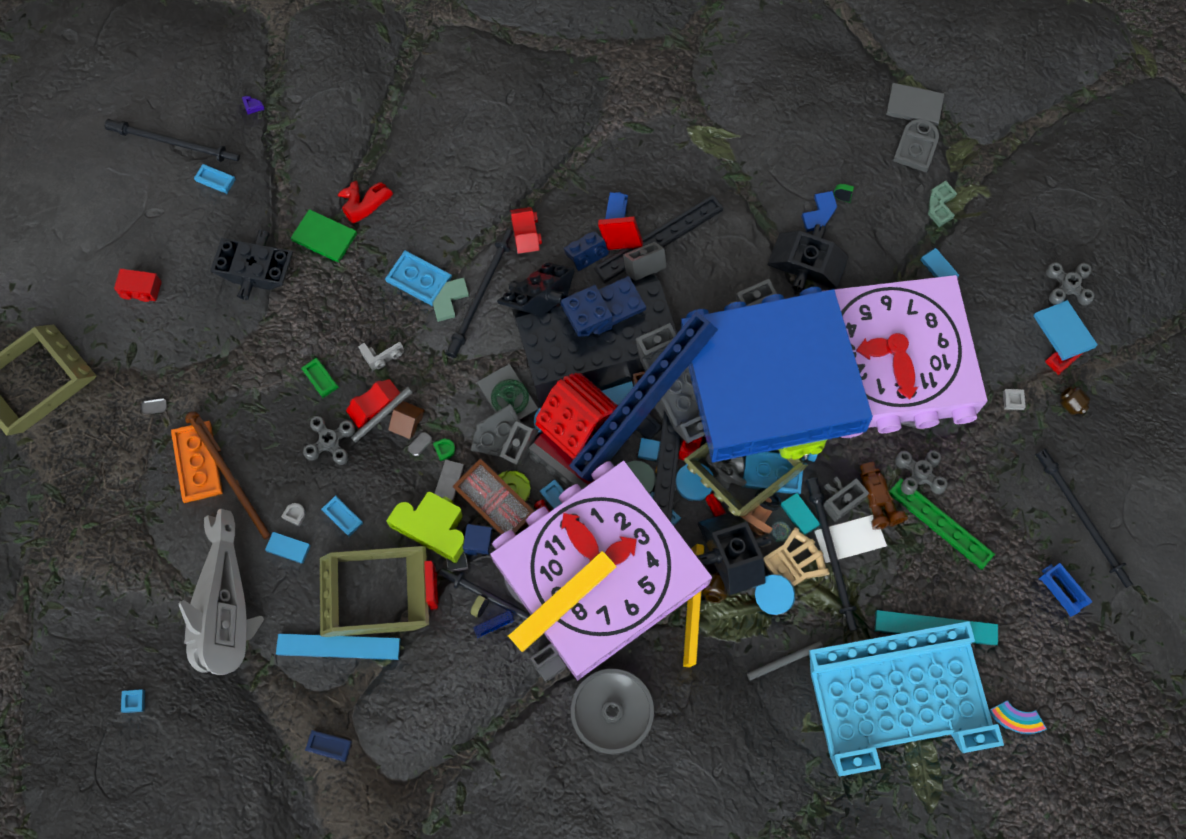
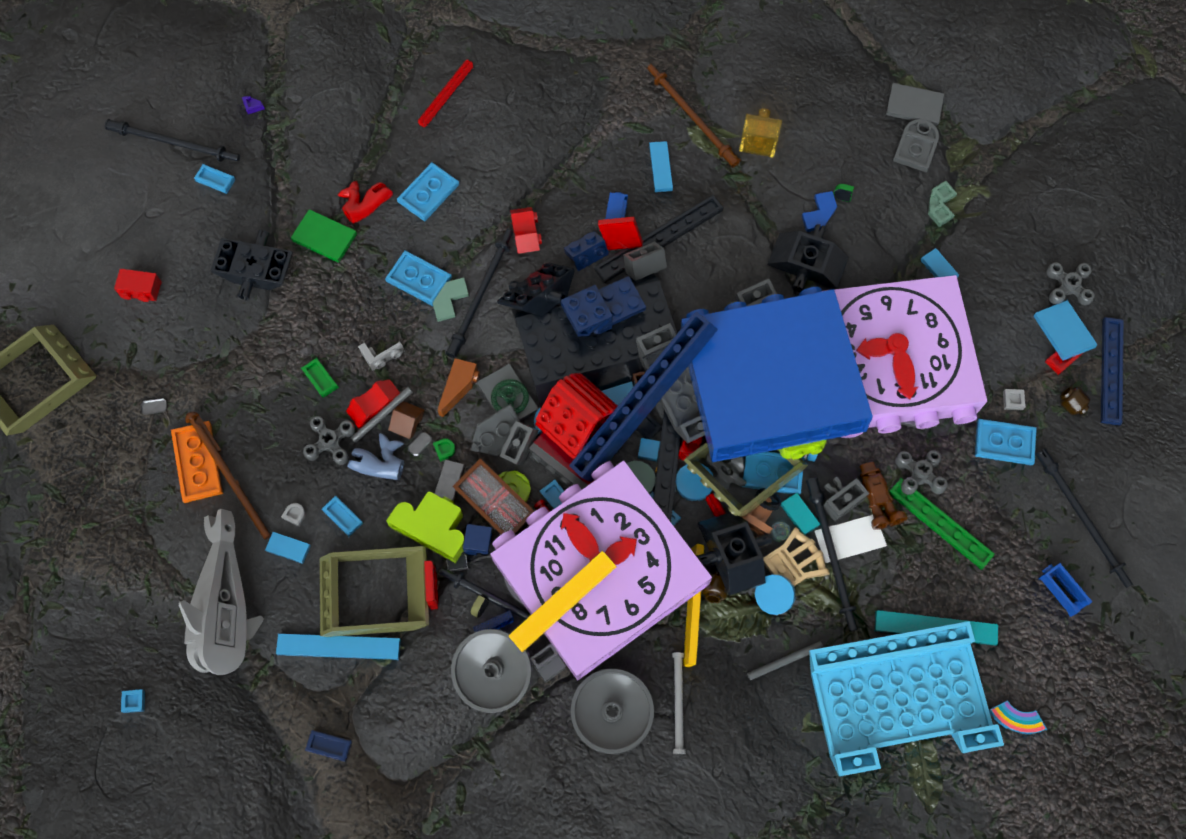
(372, 466): none -> sand blue piece
(428, 191): none -> dark azure tile
(445, 93): none -> red axle
(459, 383): none -> dark orange slope
(491, 671): none -> dark grey dish
(660, 166): none -> dark azure tile
(678, 683): none -> light grey bar
(724, 150): none -> reddish brown bar
(760, 134): none -> clear yellow brick
(1005, 442): none -> dark azure tile
(1112, 371): none -> dark blue tile

